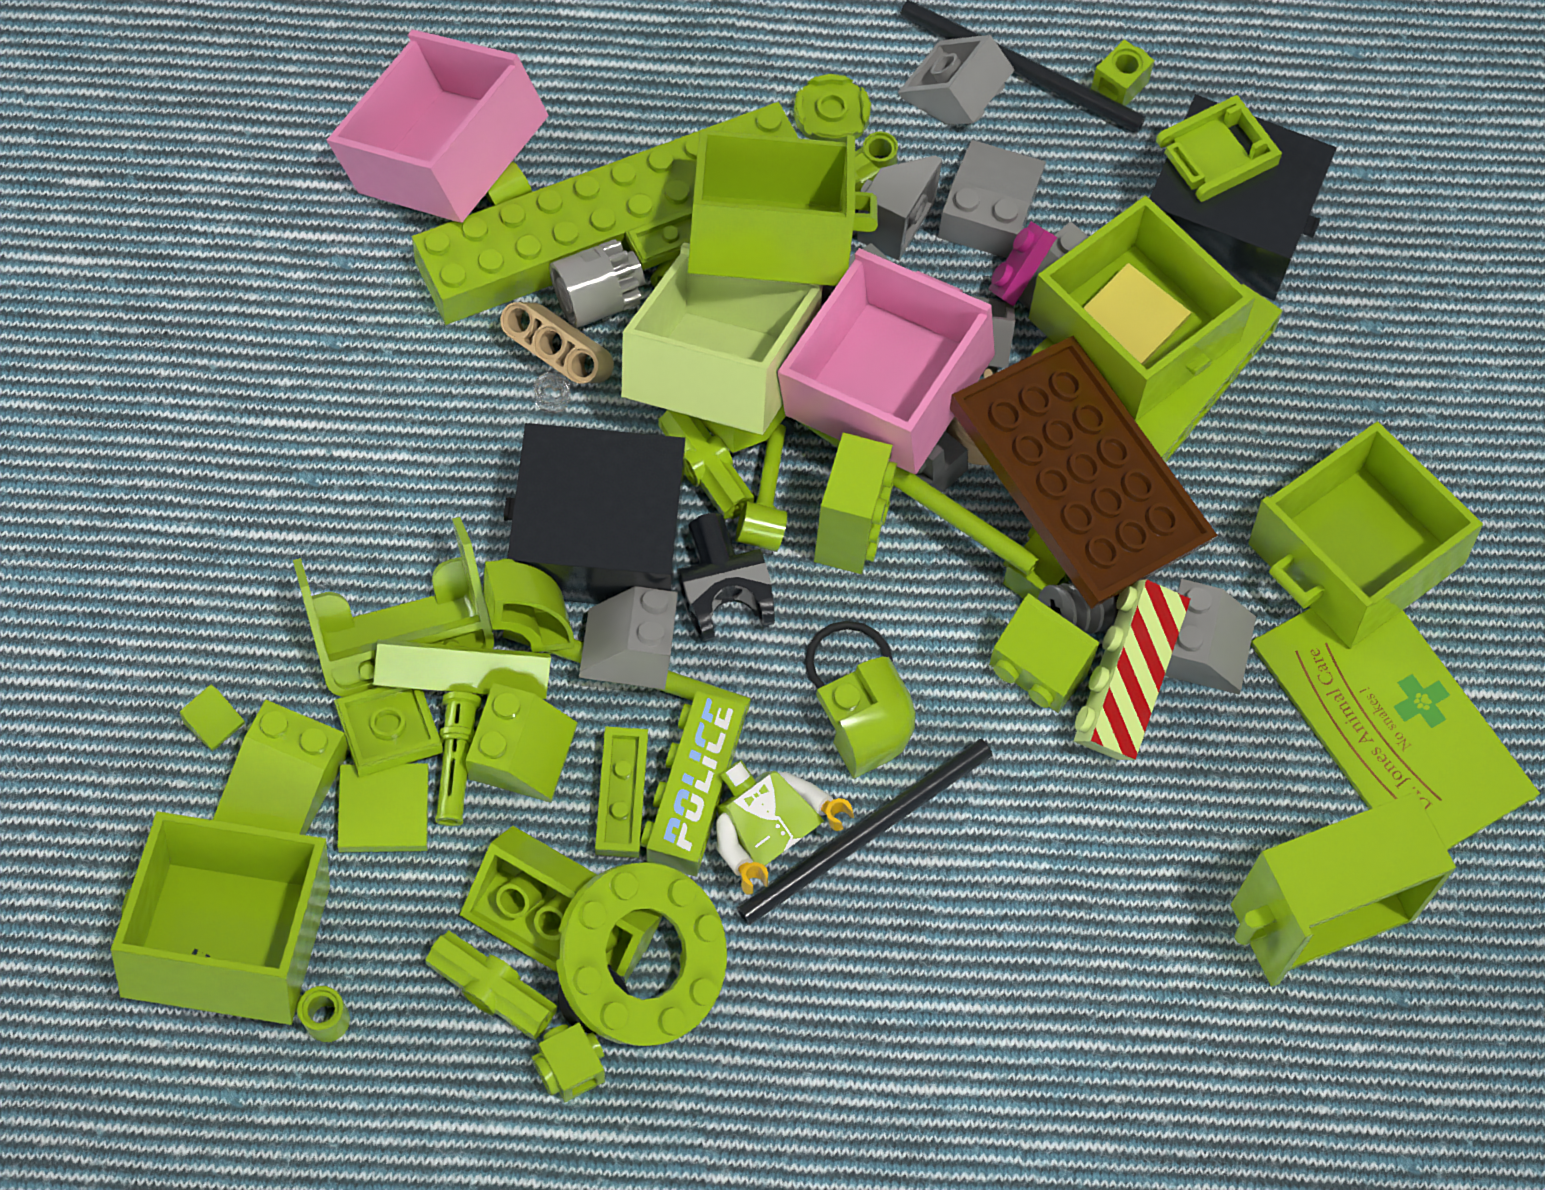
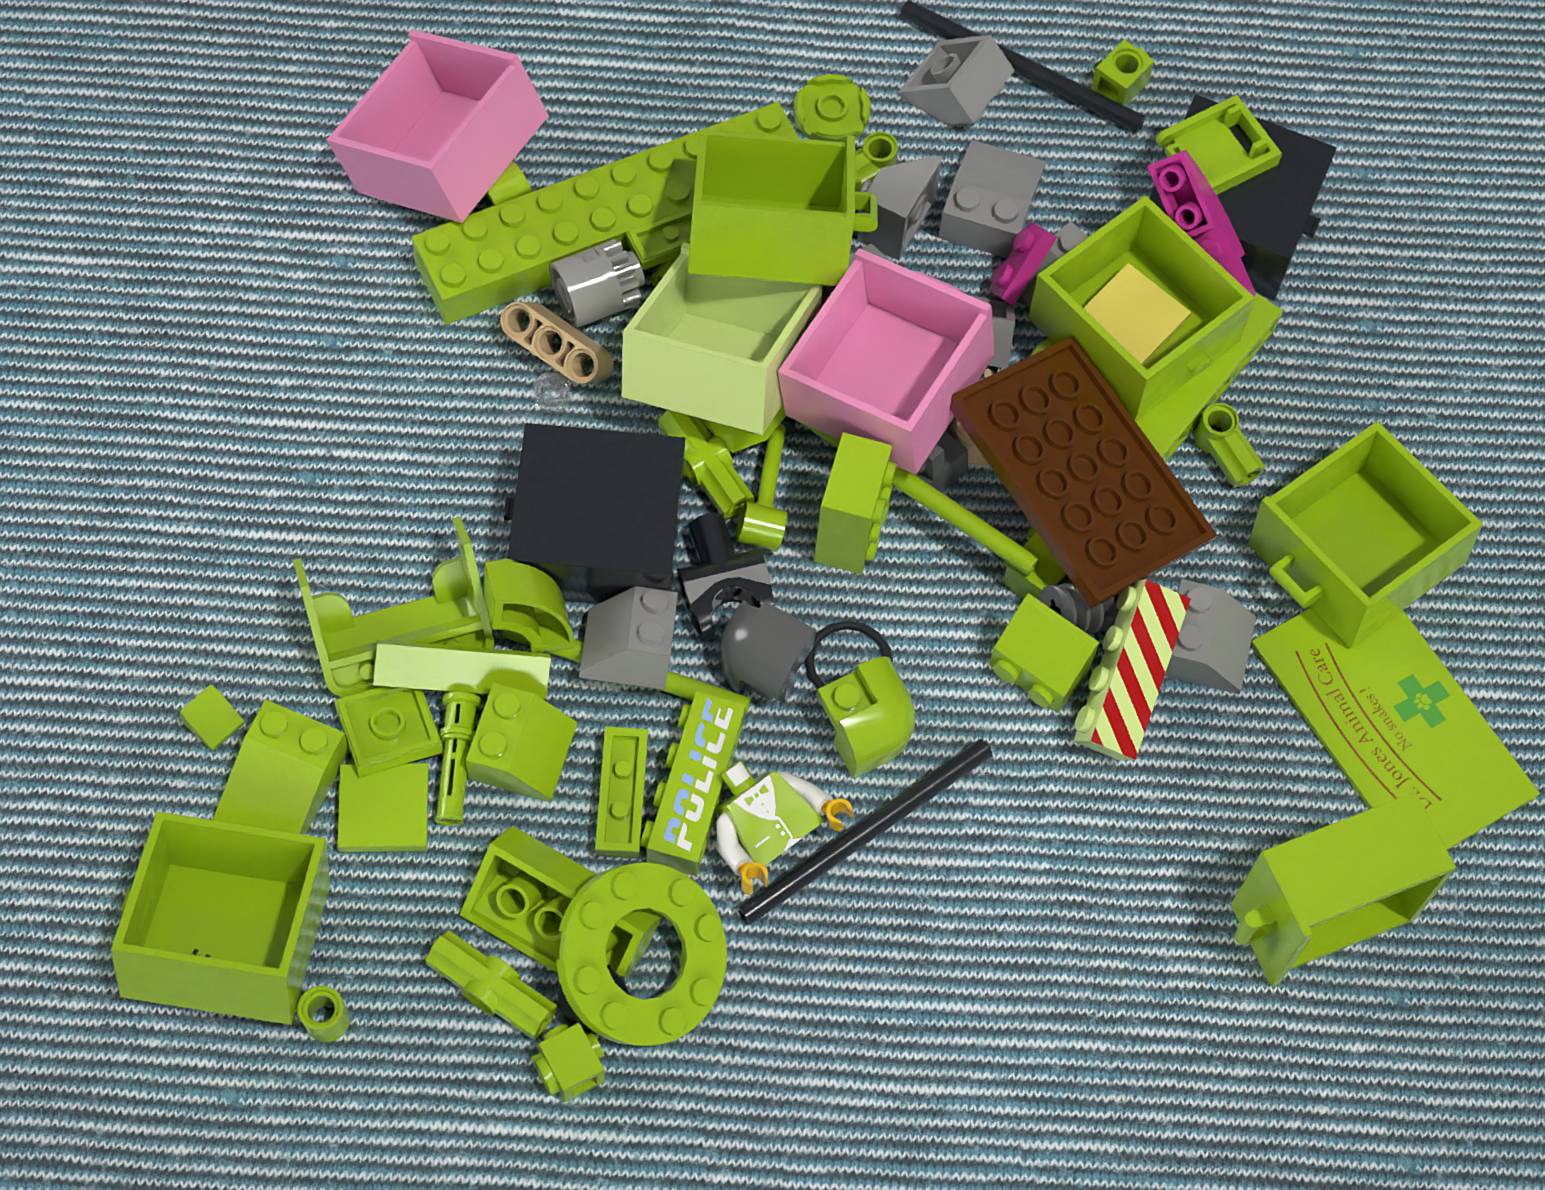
(764, 650): none -> dark grey brick
(1198, 212): none -> dark pink slope
(1228, 447): none -> lime piece

